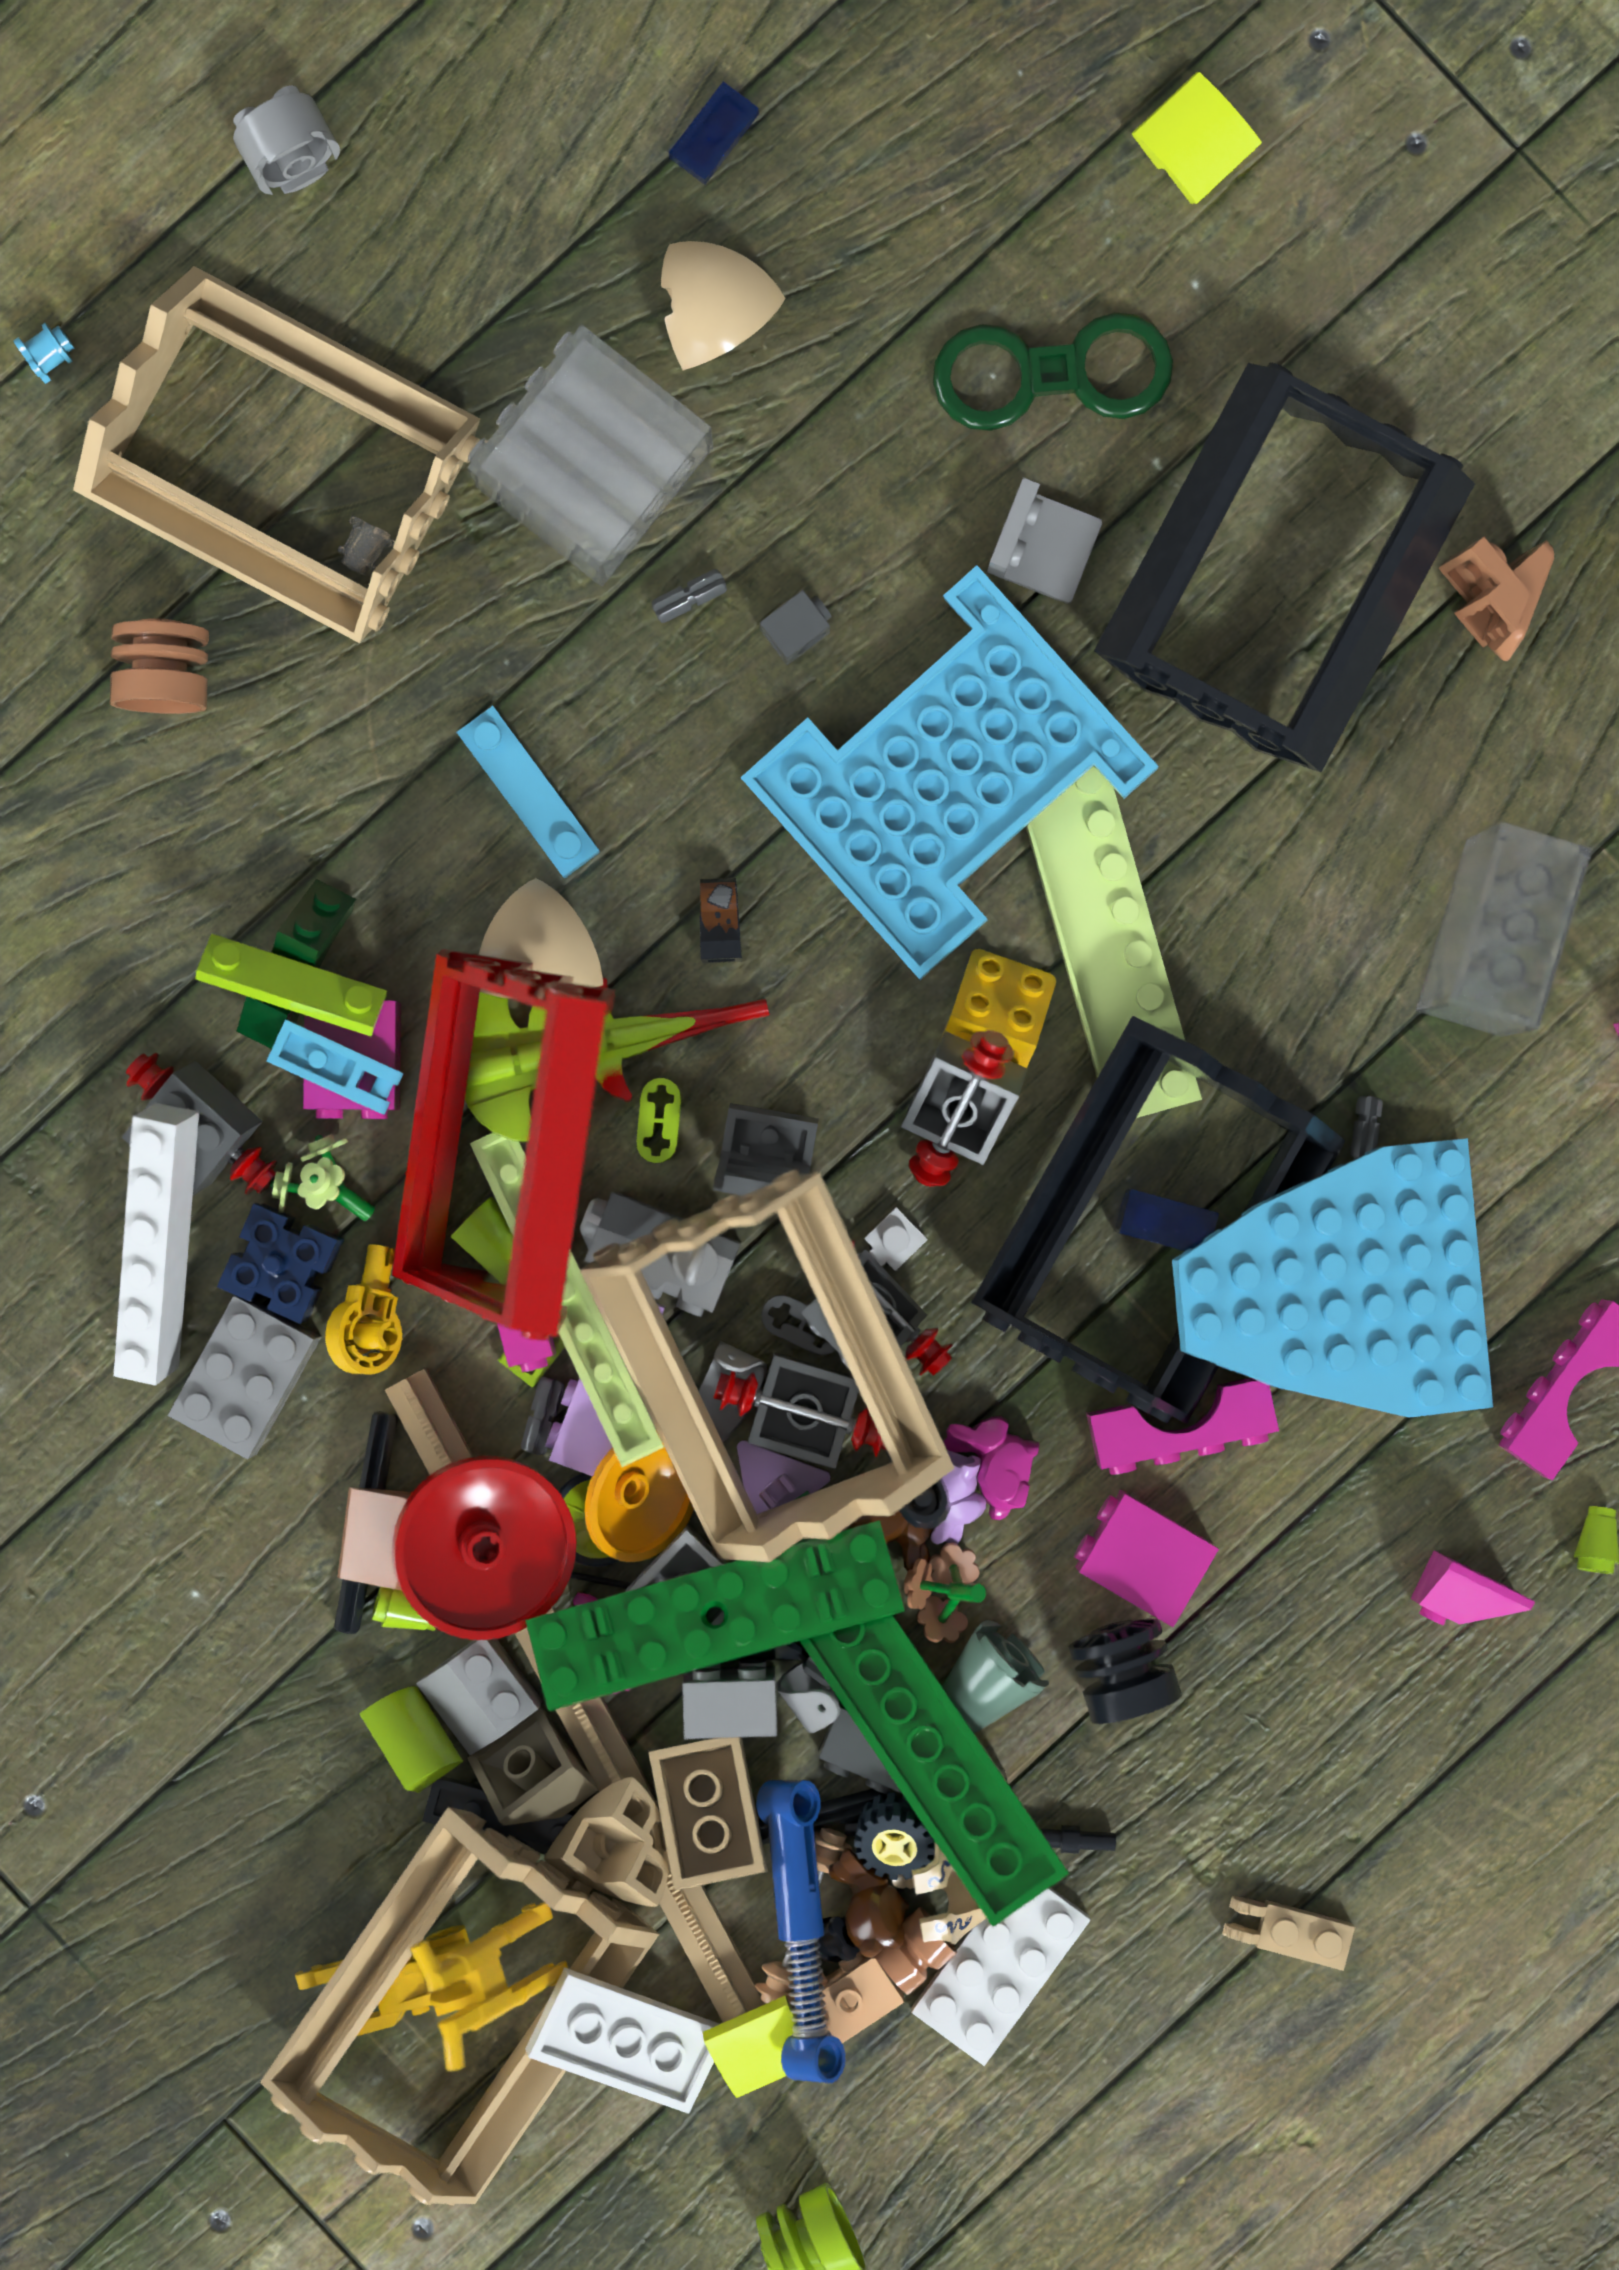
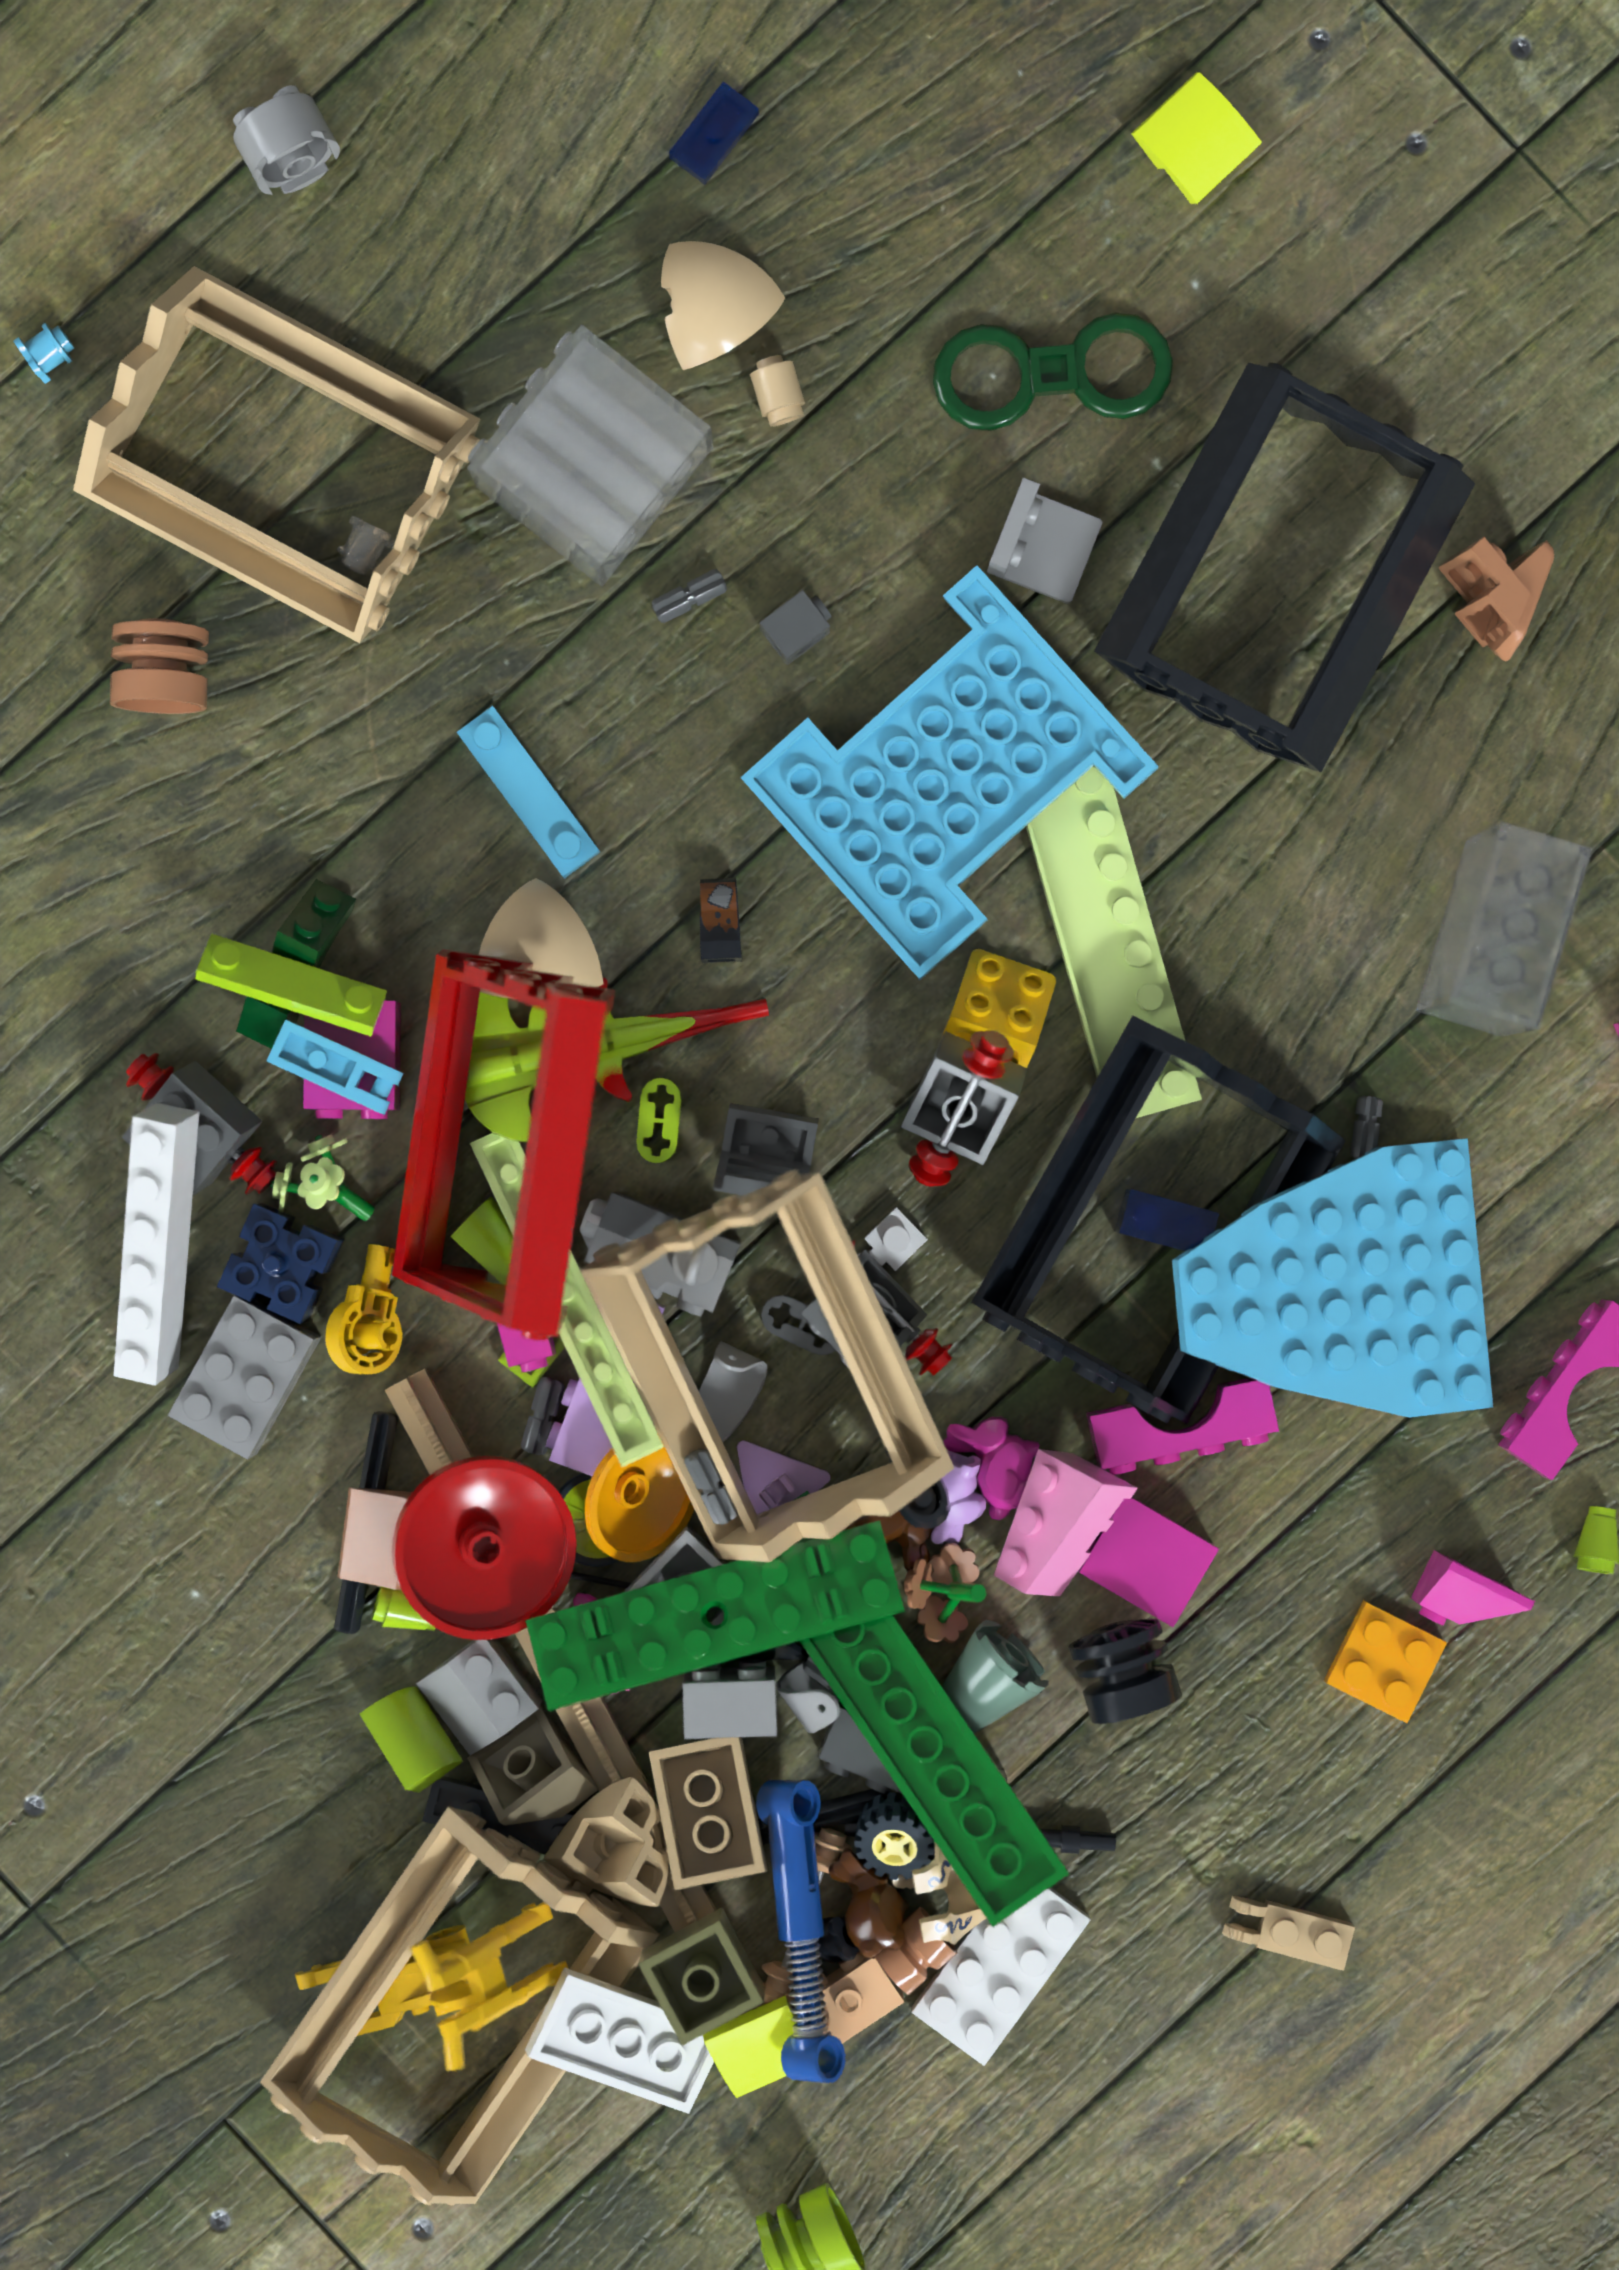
(702, 1976): none -> olive brick
(708, 1478): none -> dark grey piece
(778, 390): none -> tan brick
(801, 1410): dark grey brick -> none
(1057, 1522): none -> bright pink wedge
(1385, 1661): none -> light orange plate

